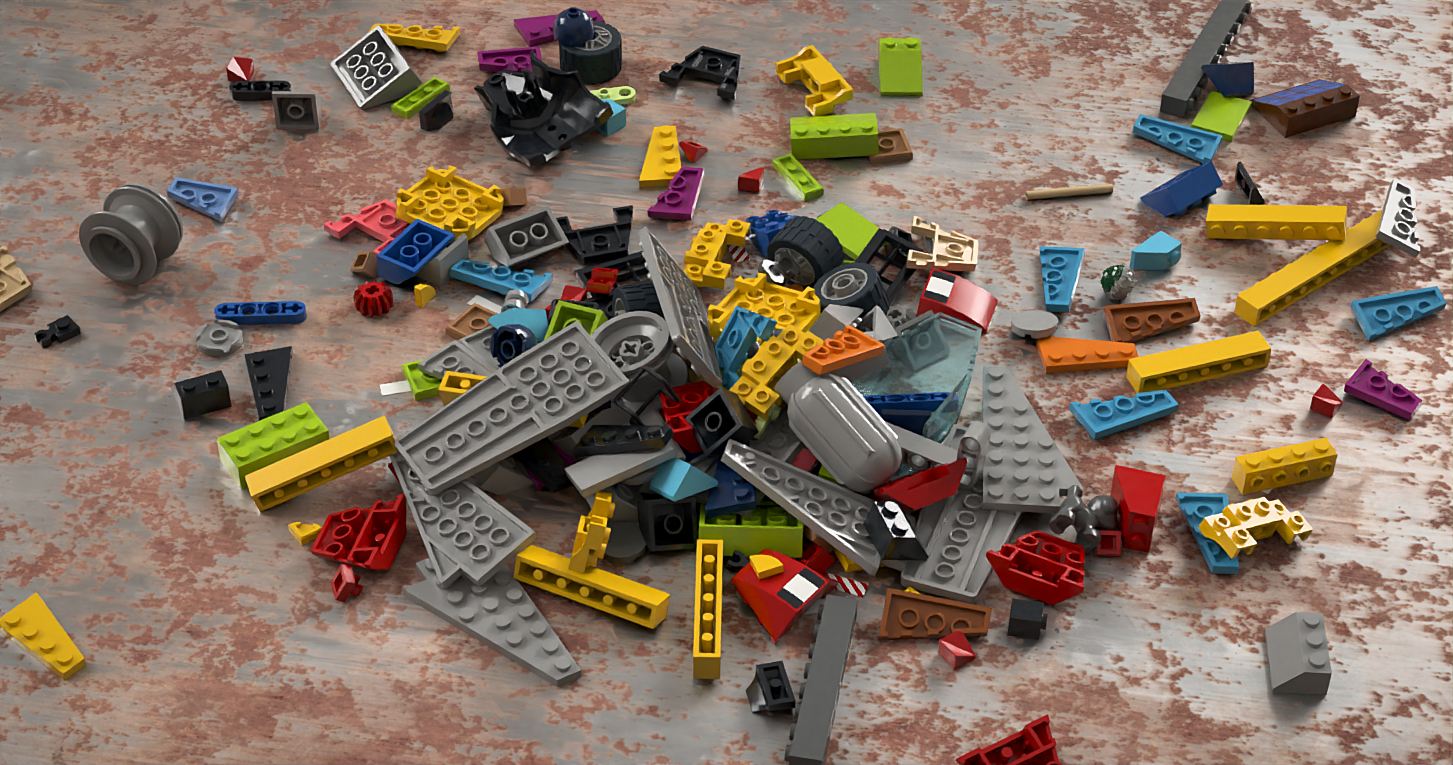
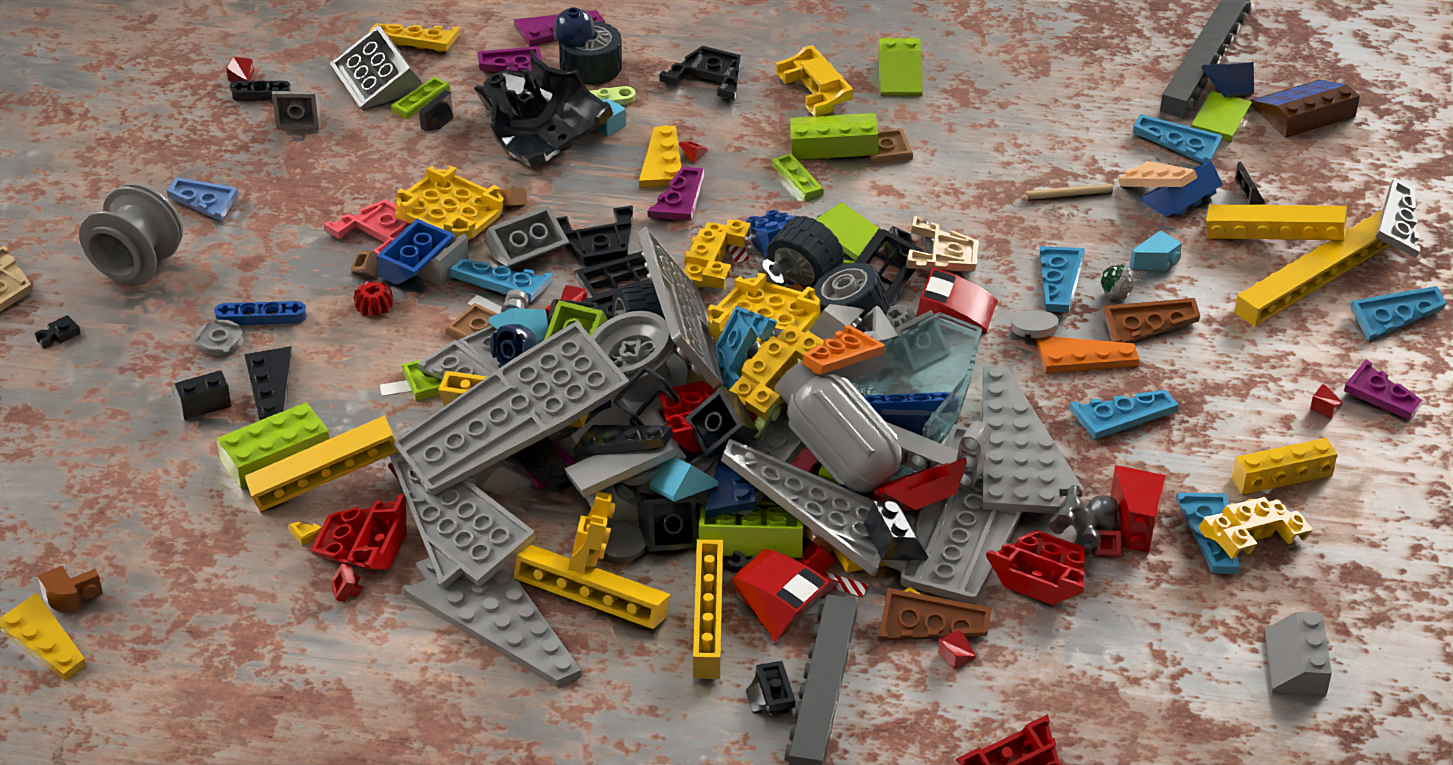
(66, 593): none -> dark orange brick
(423, 294): yellow tile -> none
(602, 280): red slope -> none
(751, 180): red slope -> none
(765, 565): yellow tile -> none
(1026, 619): black brick -> none
(1157, 175): none -> light nougat wing
(1198, 362): yellow brick -> none

